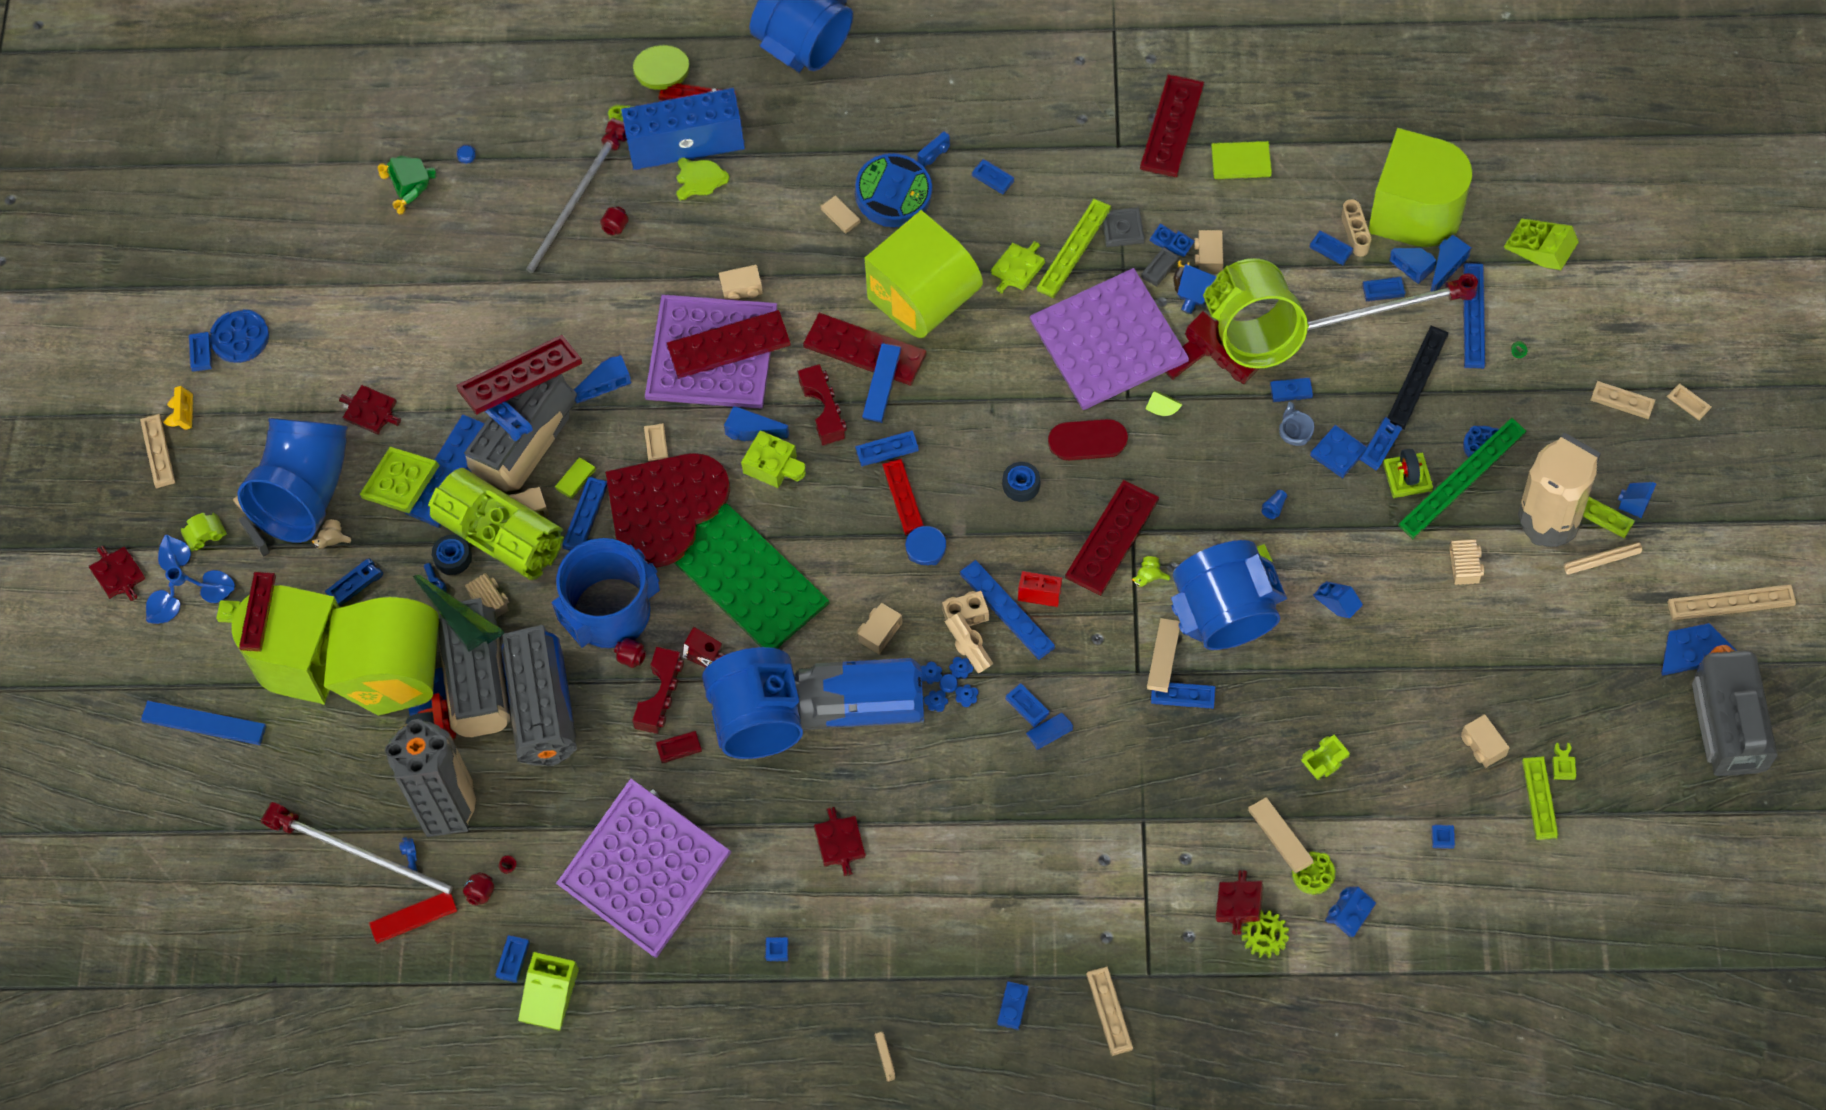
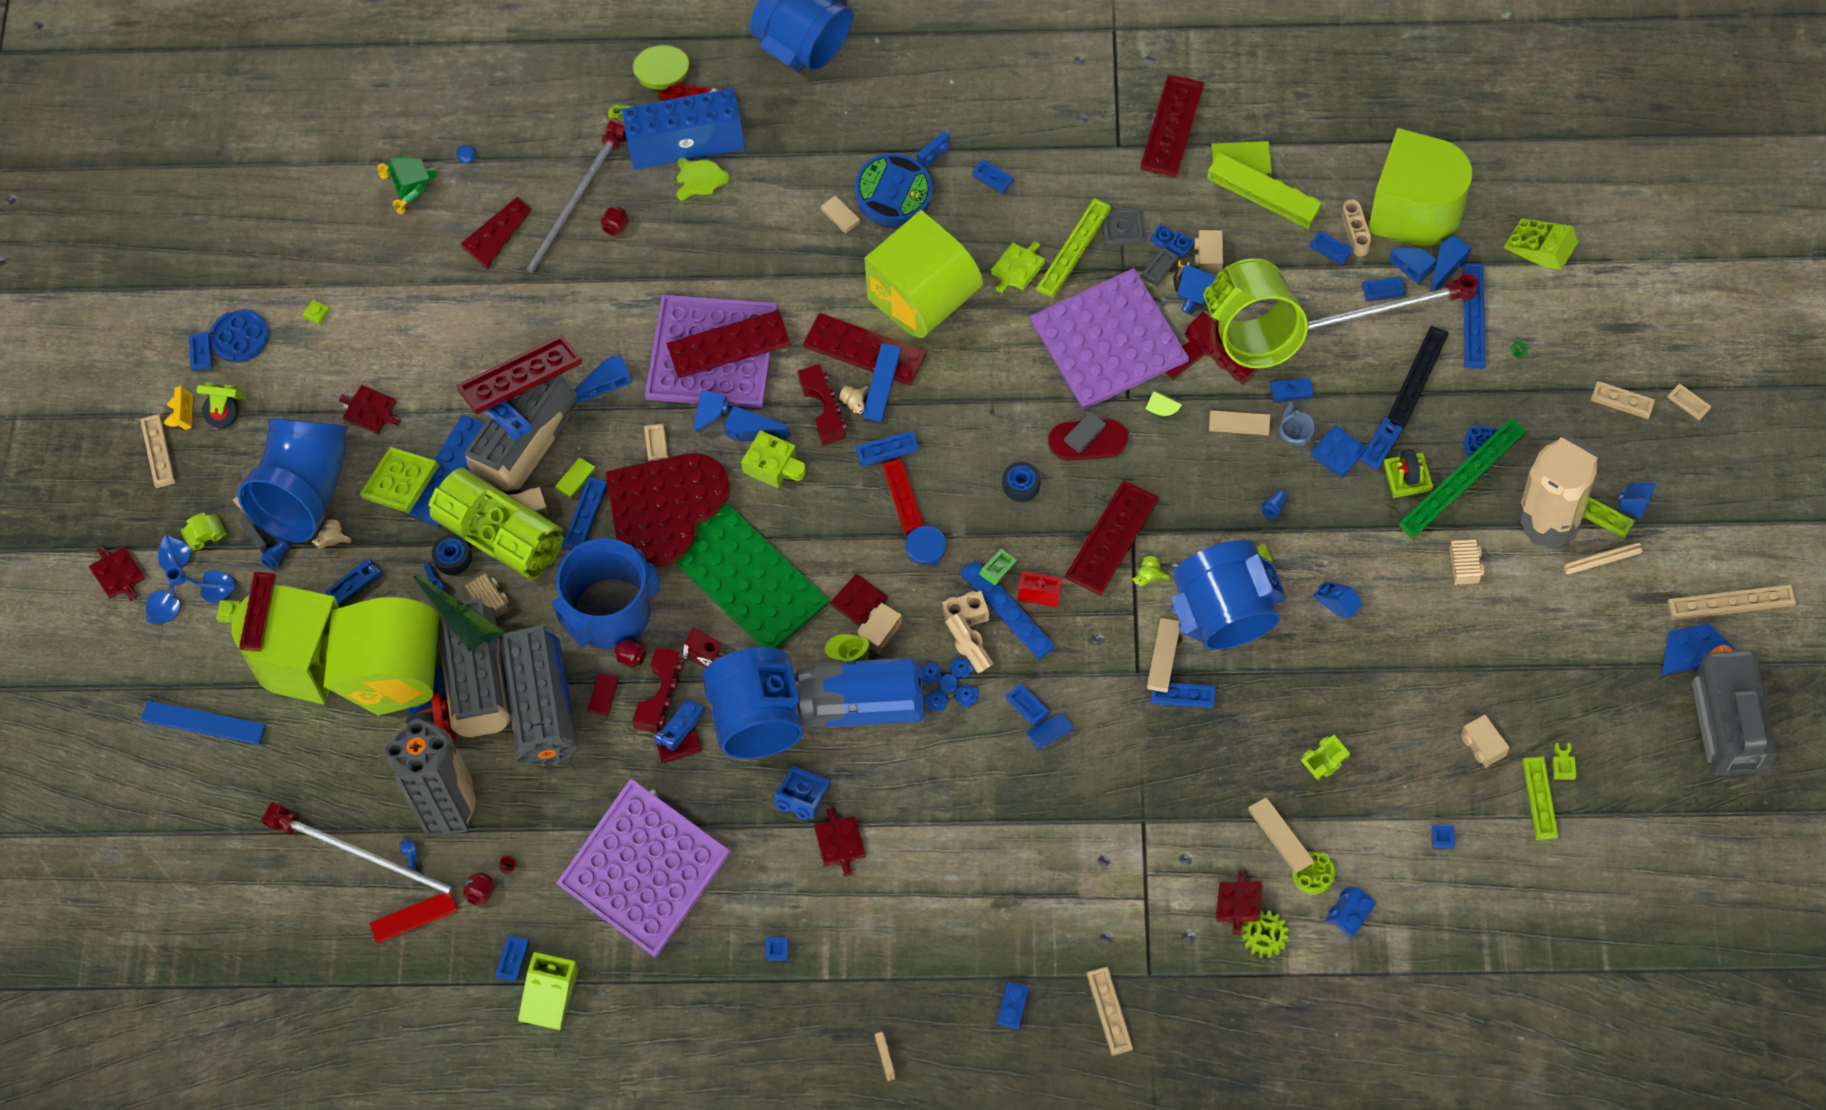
(220, 407): none -> plate
(274, 555): none -> blue cone
(316, 312): none -> lime plate
(490, 237): none -> dark red wing
(603, 694): none -> dark red tile
(680, 725): none -> blue plate
(709, 410): none -> blue slope
(741, 283): tan brick -> none
(801, 793): none -> blue plate
(847, 648): none -> lime piece
(854, 398): none -> tan animal
(858, 599): none -> dark red plate
(998, 567): none -> bright green plate
(1084, 432): none -> dark grey tile
(1239, 422): none -> tan tile
(1264, 190): none -> lime brick

